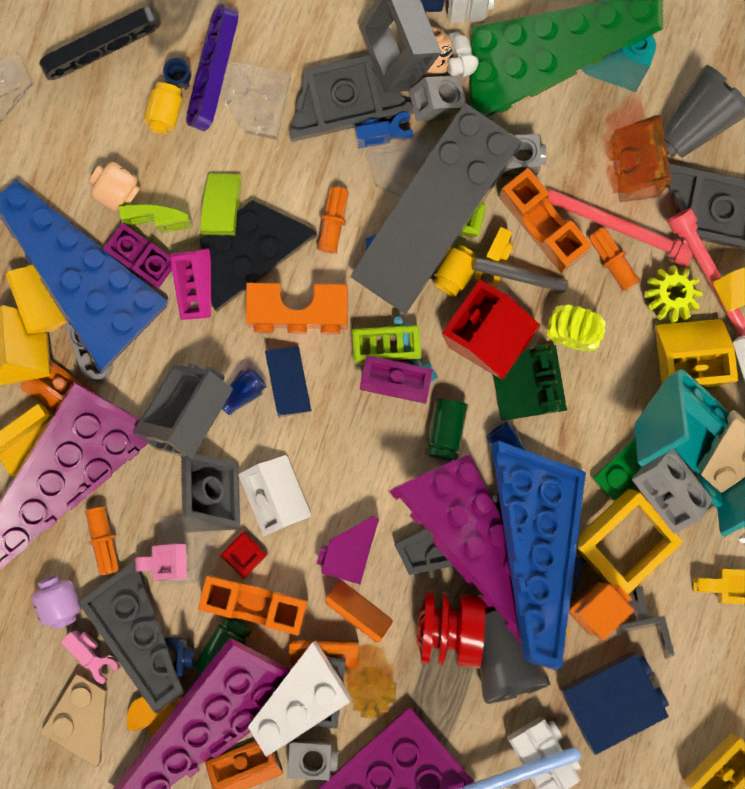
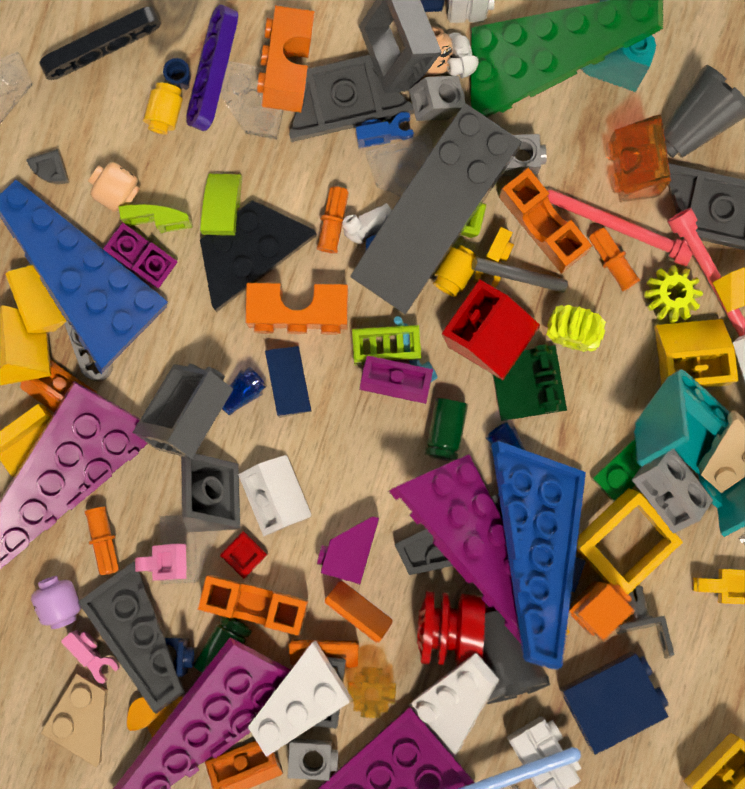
(49, 167): none -> dark grey tile
(182, 273): dark pink slope -> none
(289, 37): none -> orange arch
(367, 224): none -> white arm
(455, 702): none -> white wing

